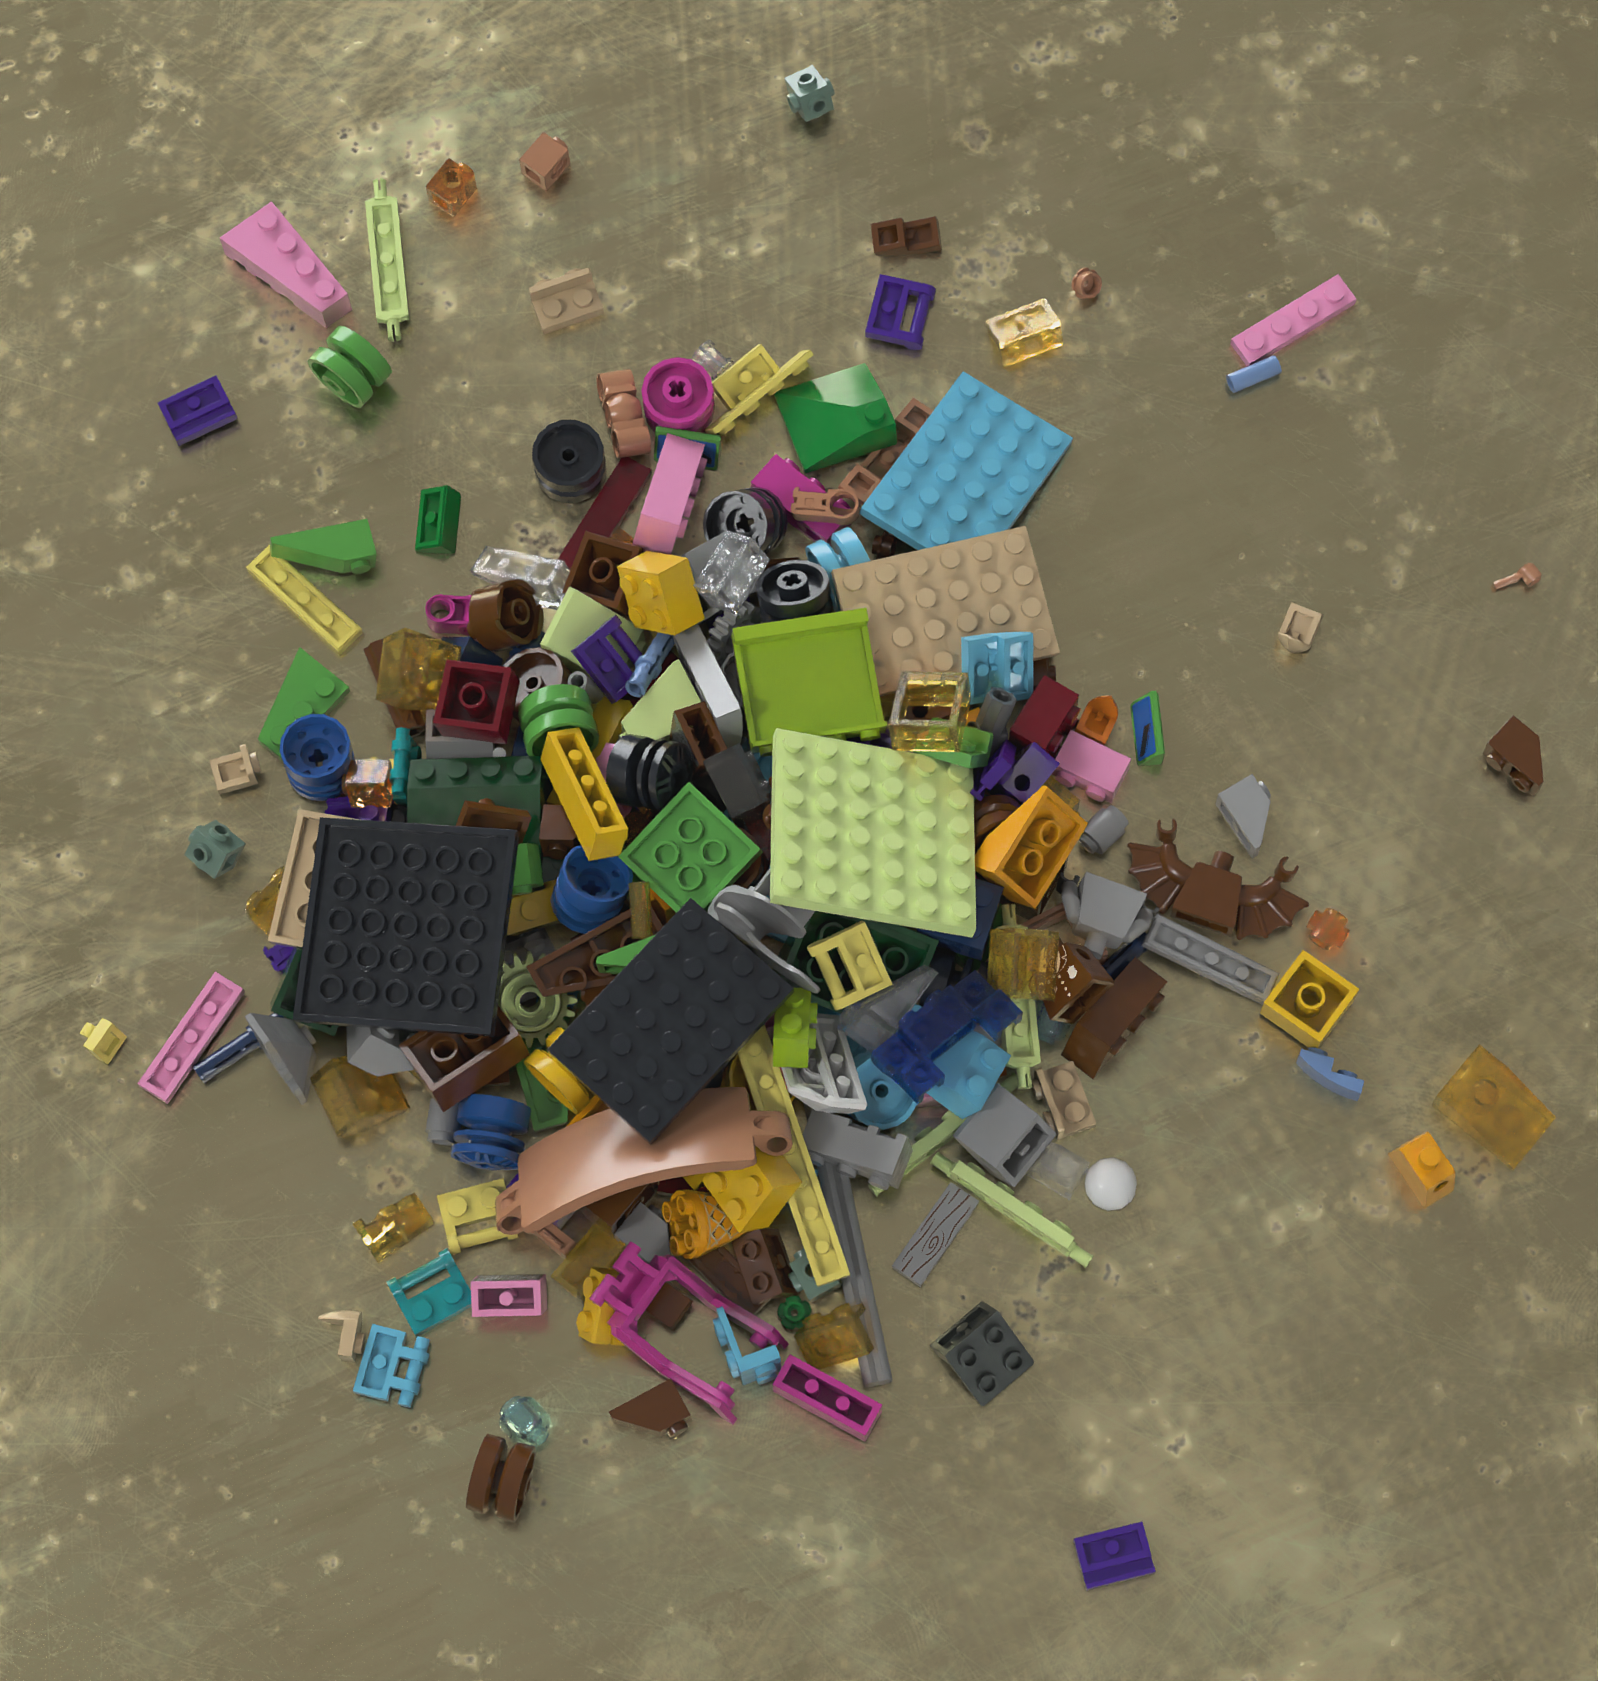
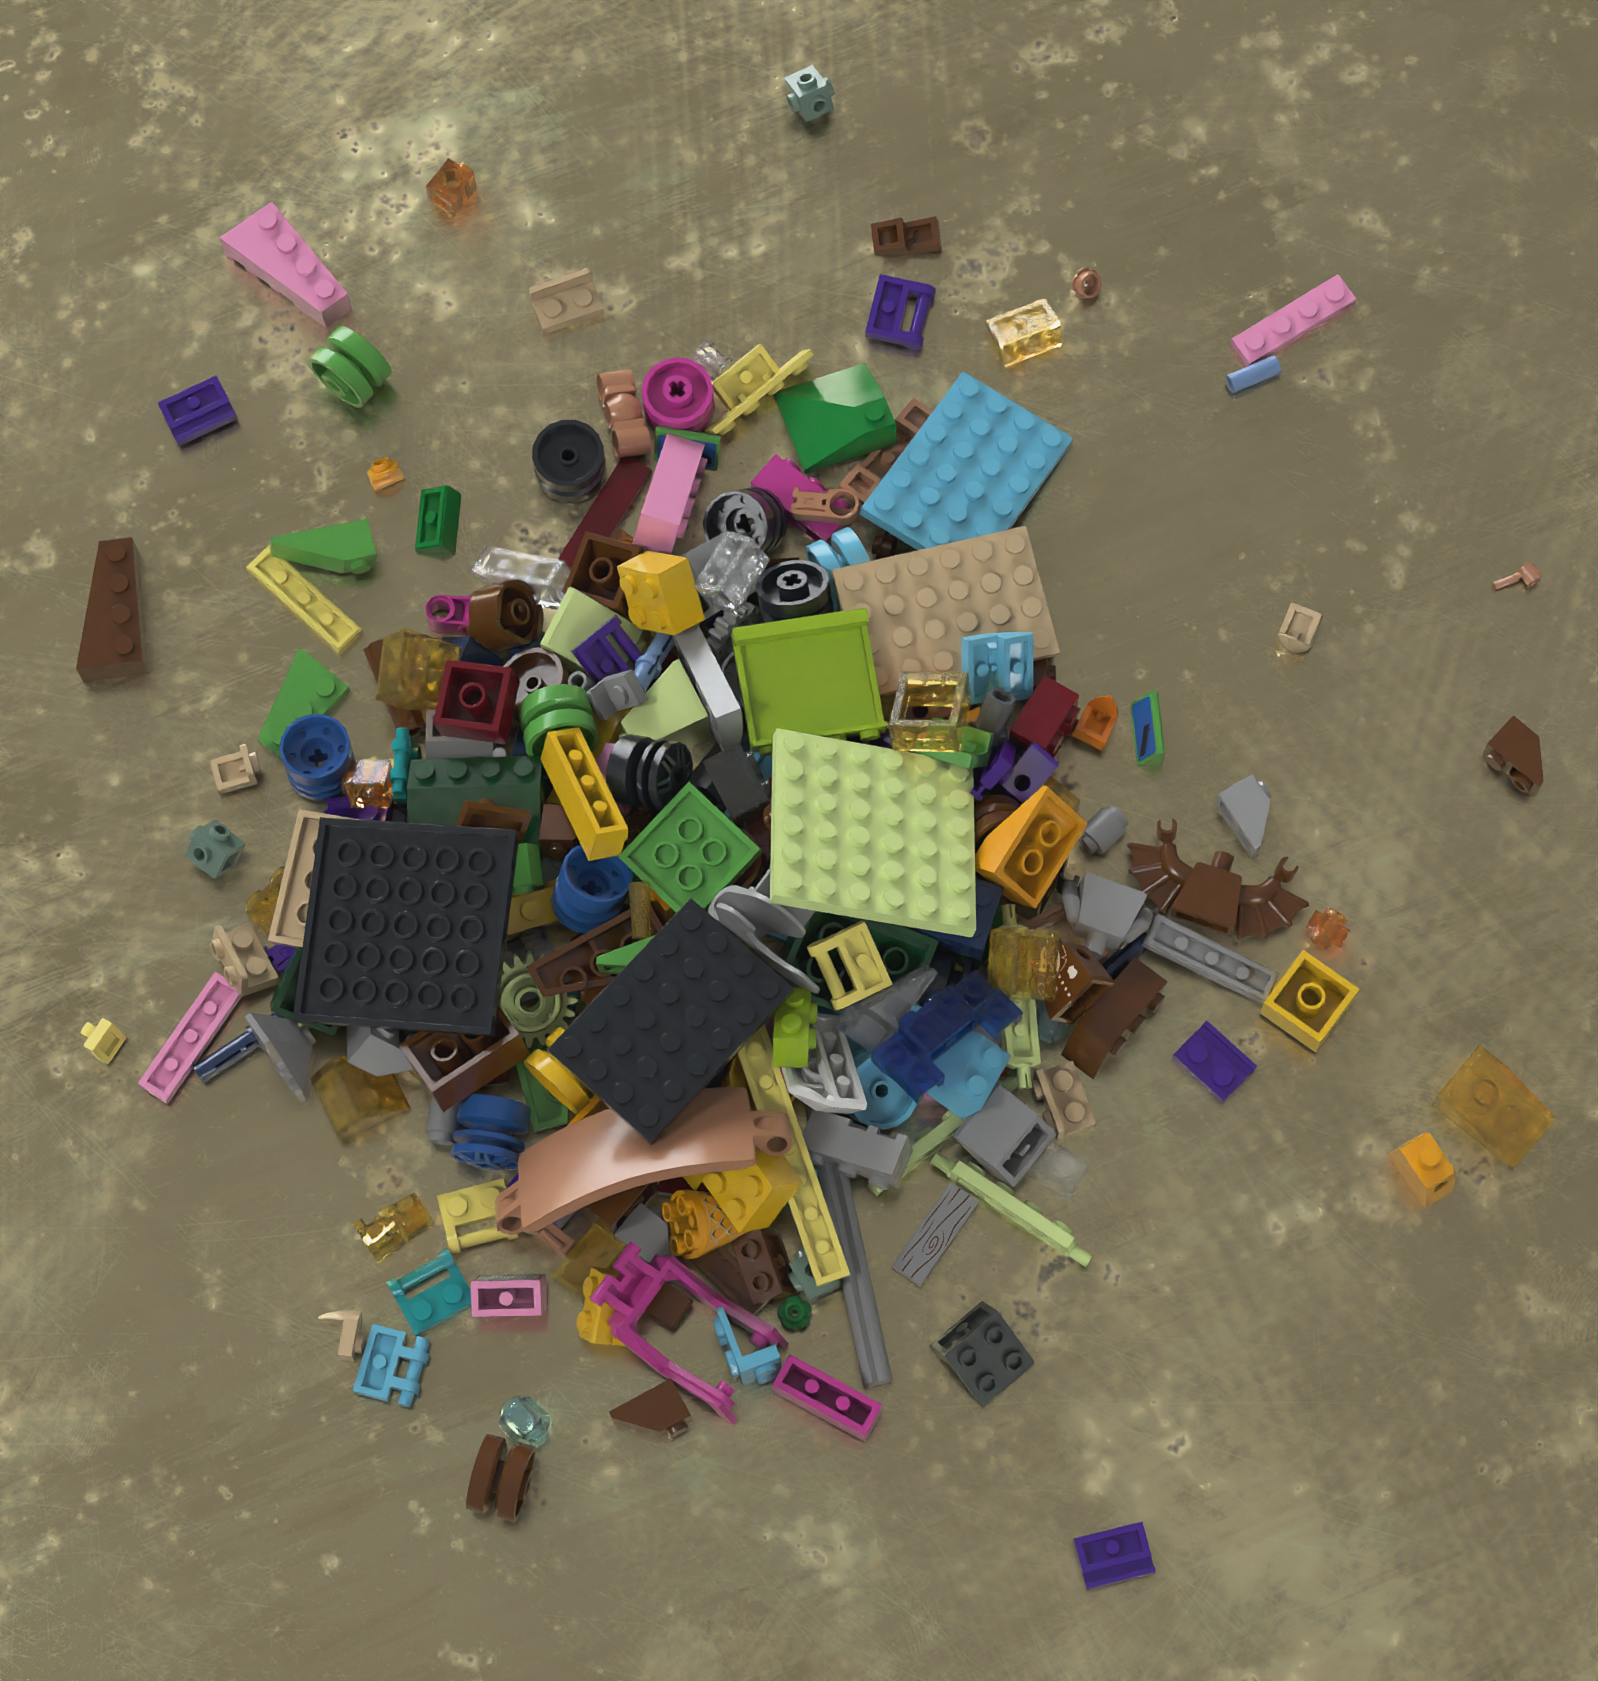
(114, 619): none -> reddish brown wedge
(243, 960): none -> tan bracket
(384, 473): none -> light orange plate
(387, 260): yellowish green plate -> none
(545, 160): nougat brick -> none
(615, 694): none -> light grey bracket
(701, 740): reddish brown torso -> none
(834, 1336): clear yellow bracket -> none
(1091, 767): bright pink brick -> none
(1110, 1184): white hair -> none
(1214, 1062): none -> dark purple plate
(1319, 1066): medium blue slope -> none

